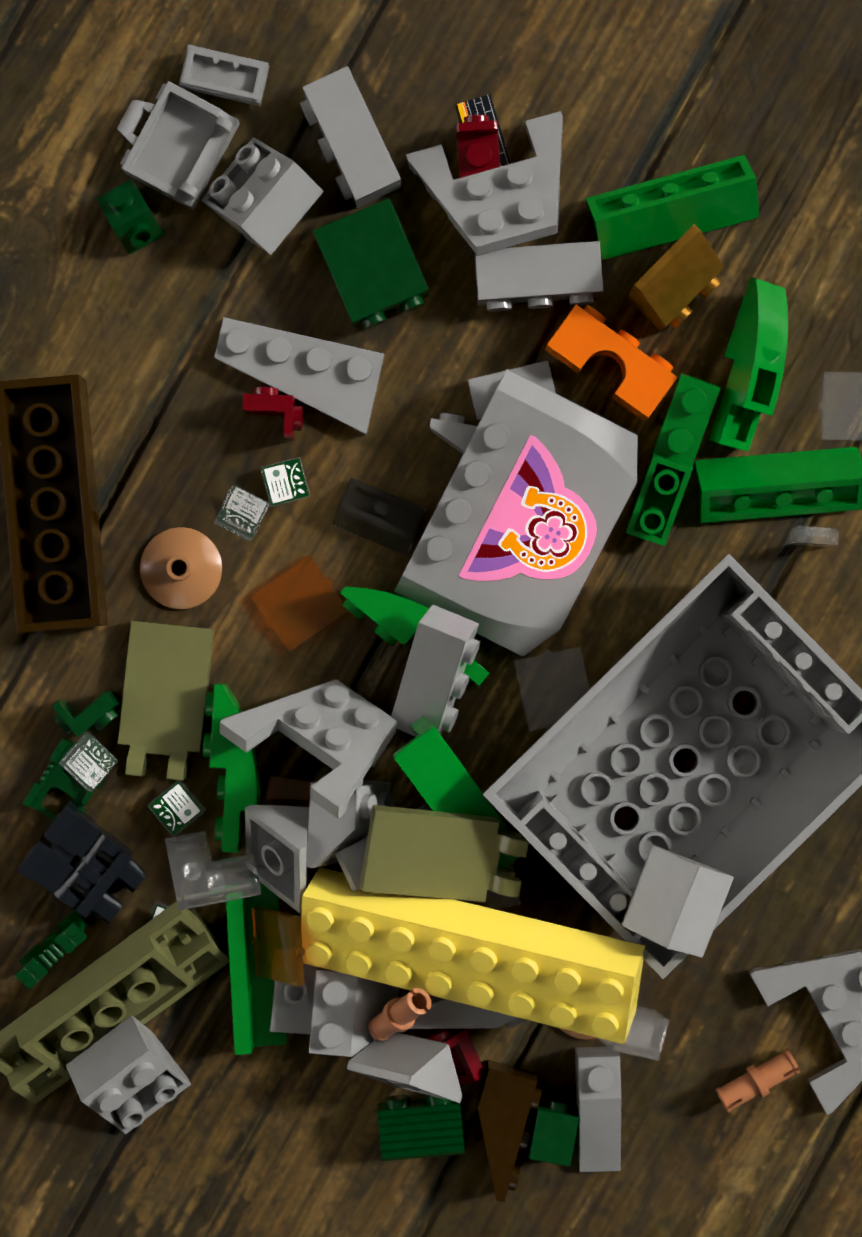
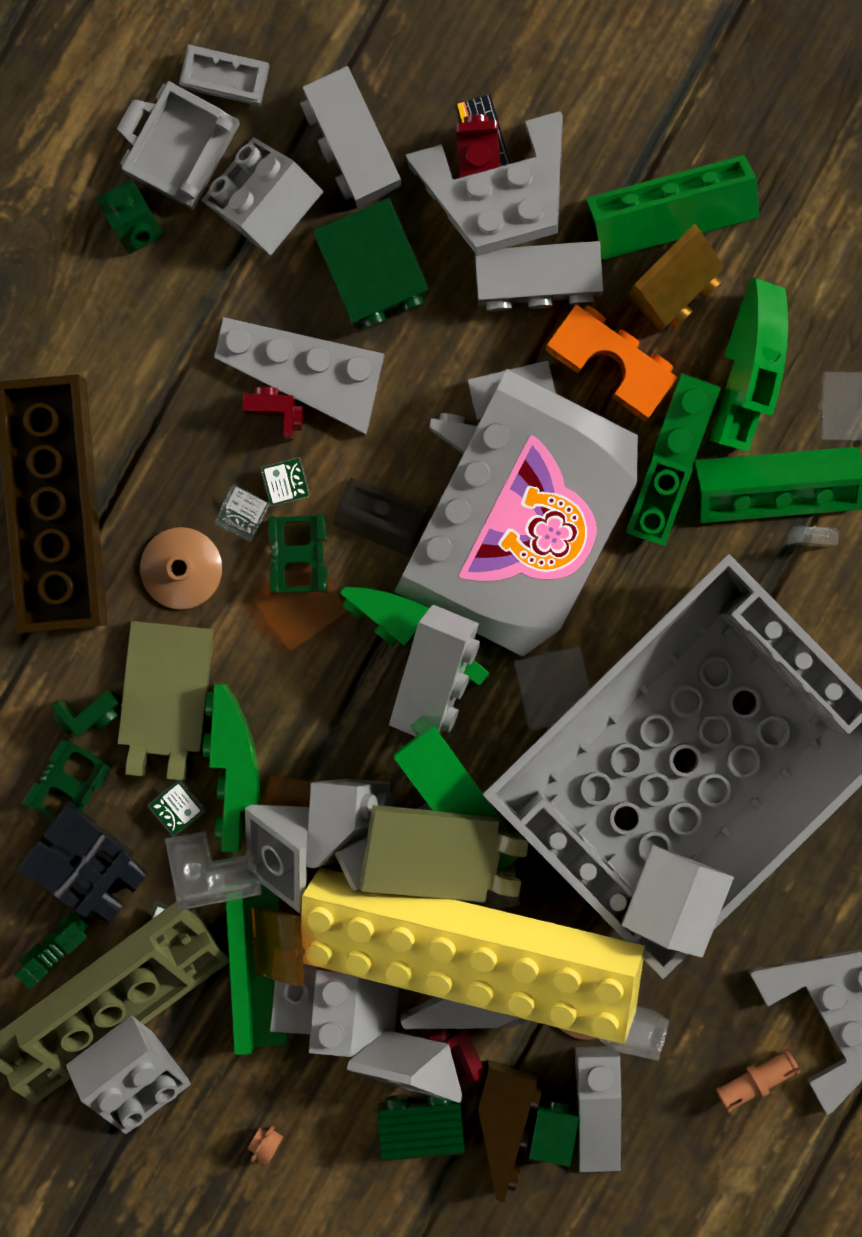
(88, 762): clear tile -> none
(265, 1145): none -> nougat plate
(311, 553): none -> dark green piece
(331, 726): light grey wing -> none
(399, 1014): nougat pin -> none

